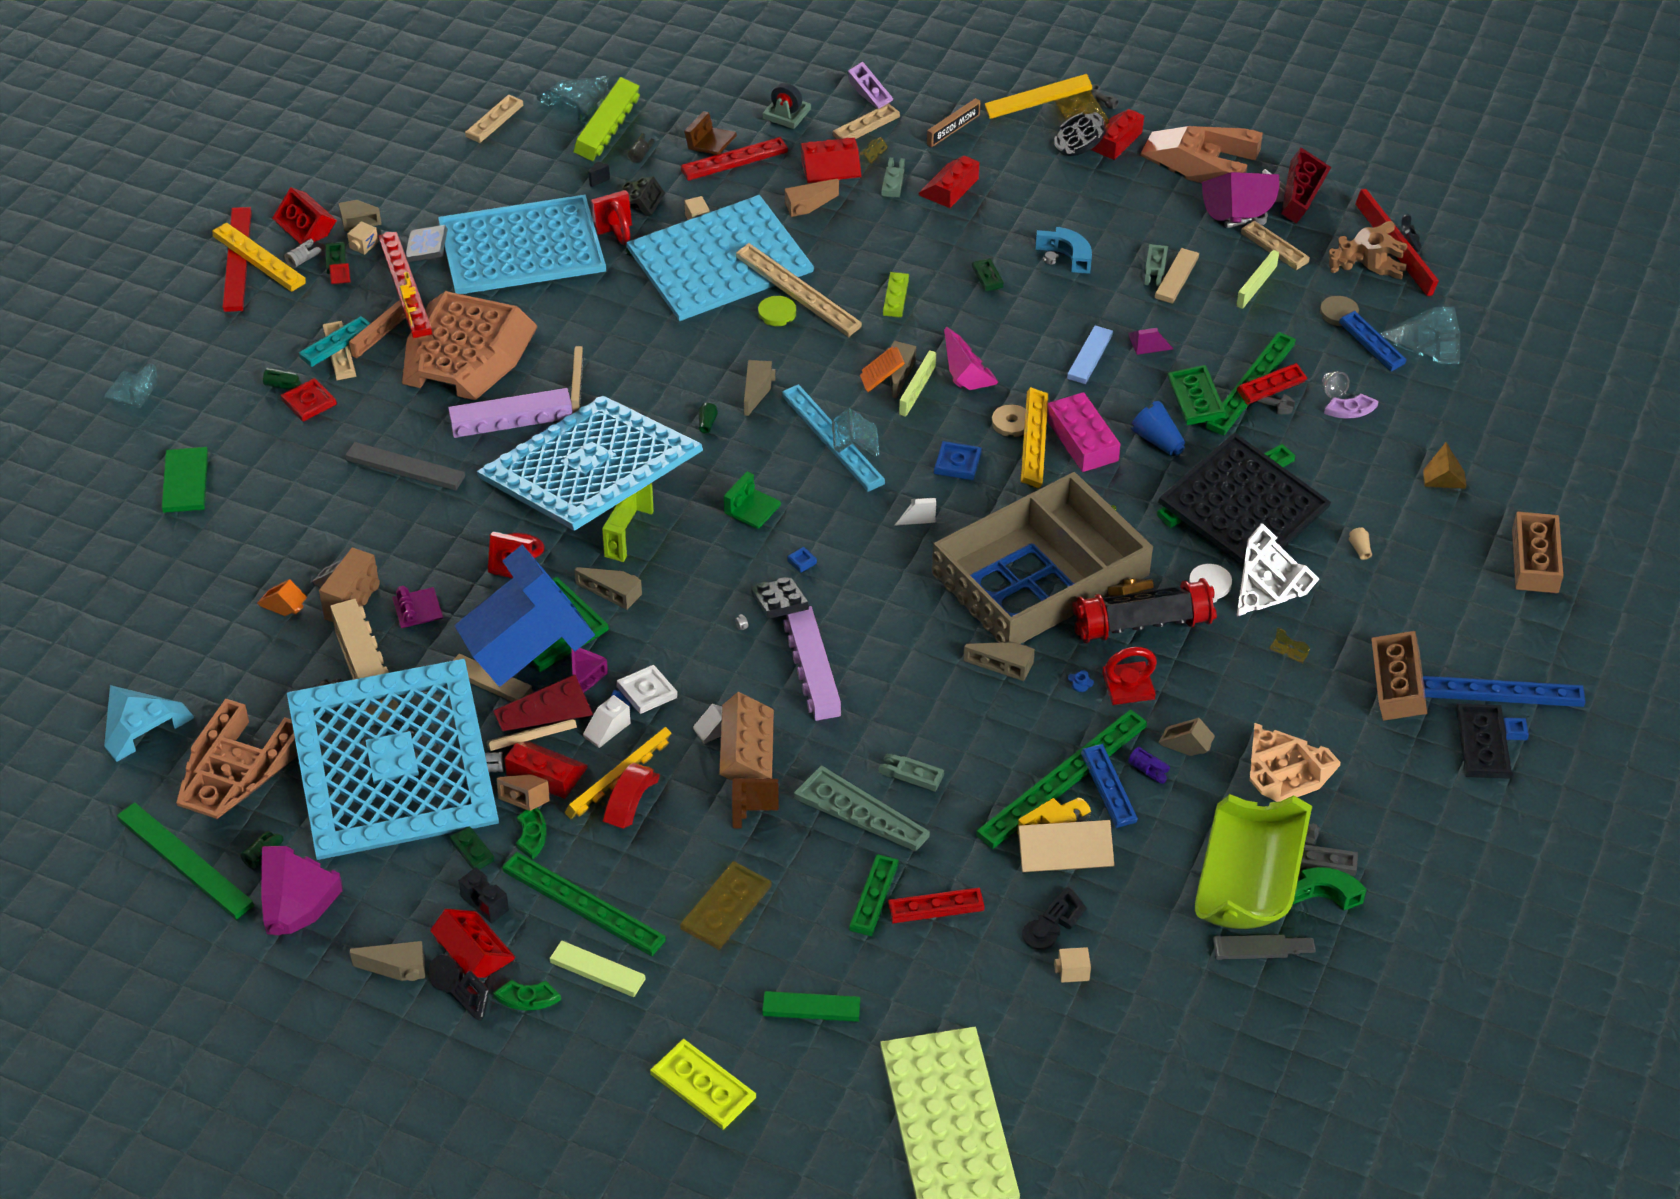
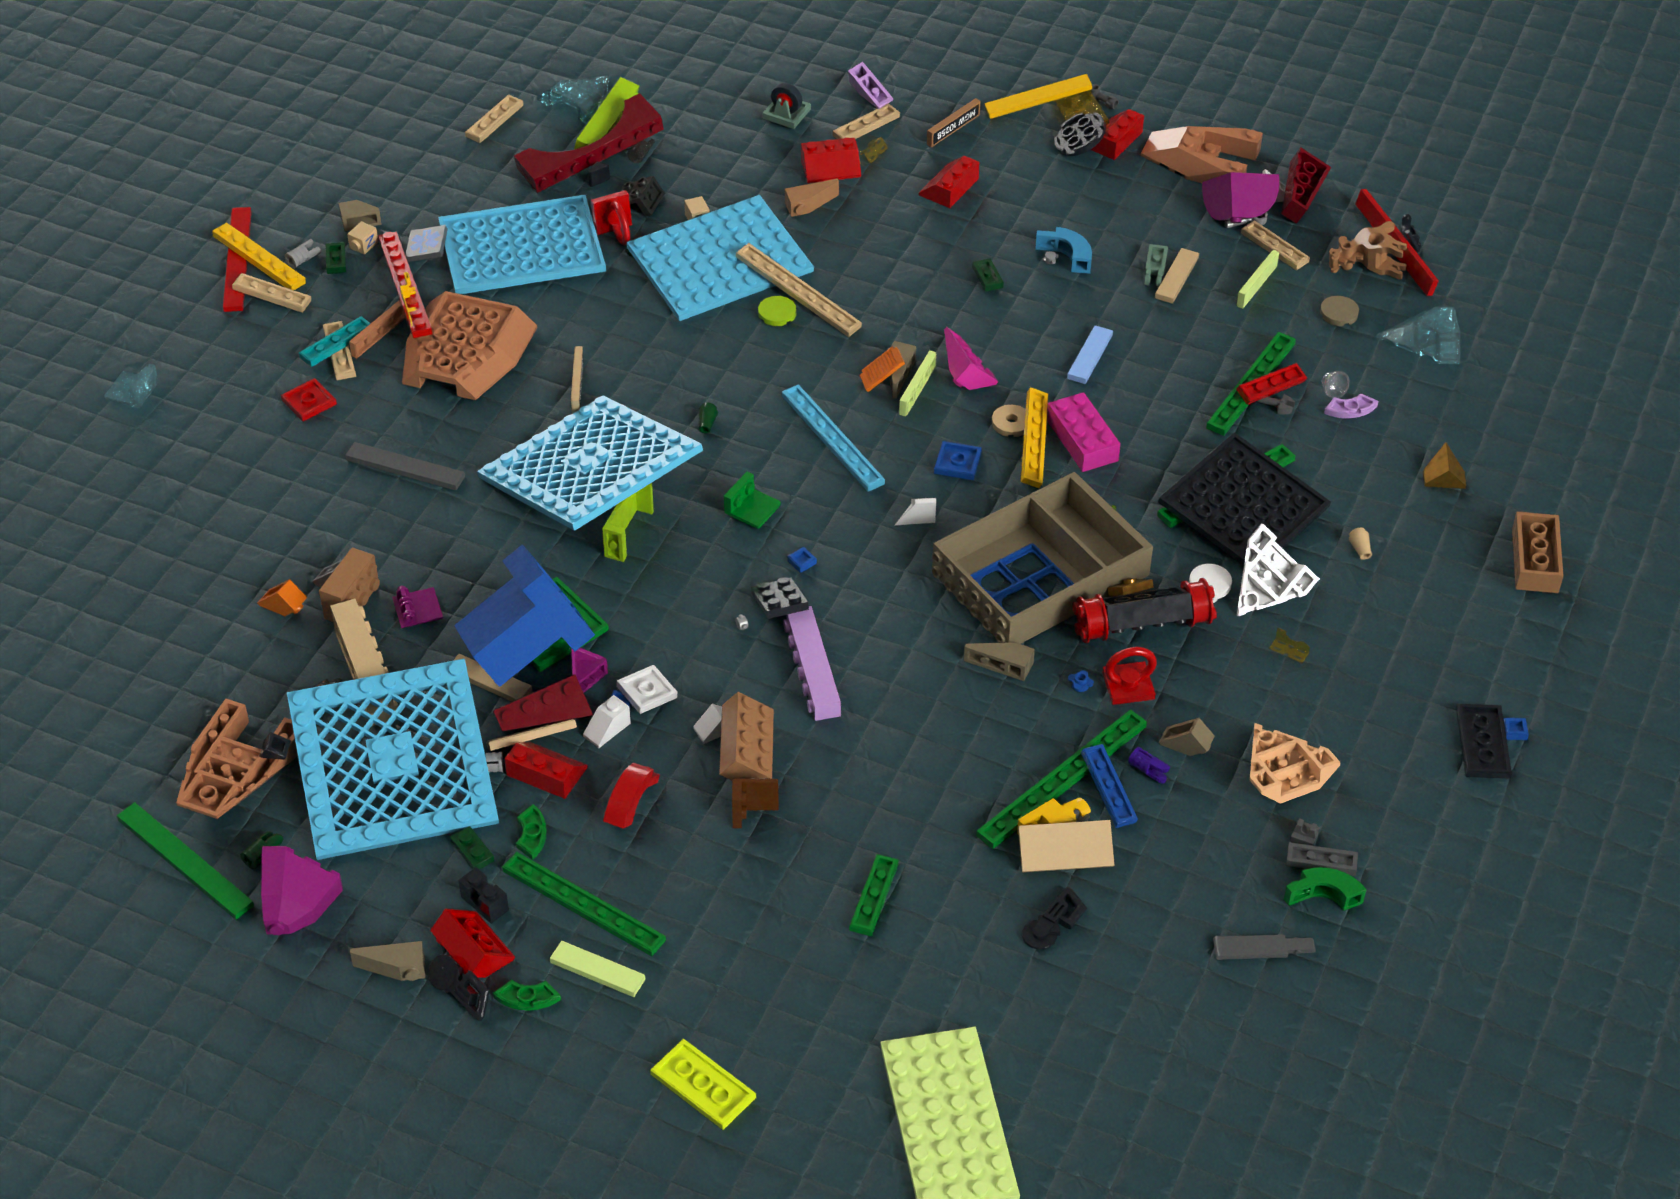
(136, 713): medium azure wedge -> none
(185, 479): green tile -> none
(271, 292): none -> tan tile
(275, 747): none -> black slope
(280, 379): dark green hinge -> none
(303, 217): red slope -> none
(340, 273): red tile -> none
(504, 544): red tile -> none
(510, 412): lavender brick -> none
(523, 791): medium nougat slope -> none
(548, 168): none -> dark red arch
(596, 792): yellow plate -> none
(610, 584): dark tan slope -> none
(704, 138): reddish brown bracket -> none
(726, 905): clear yellow tile -> none
(734, 158): red tile -> none
(757, 383): dark tan slope -> none
(811, 1006): green tile -> none
(847, 802): sand green wing -> none
(851, 428): clear light blue bracket -> none
(893, 179): sand green hinge -> none
(896, 294): lime plate -> none
(912, 771): sand green hinge -> none
(936, 905): red tile -> none
(1073, 964): tan brick -> none
(1148, 341): magenta slope -> none
(1159, 429): blue cone -> none
(1196, 395): green tile -> none
(1252, 862): lime panel -> none
(1372, 341): blue tile -> none
(1399, 675): medium nougat brick -> none
(1504, 691): blue tile -> none

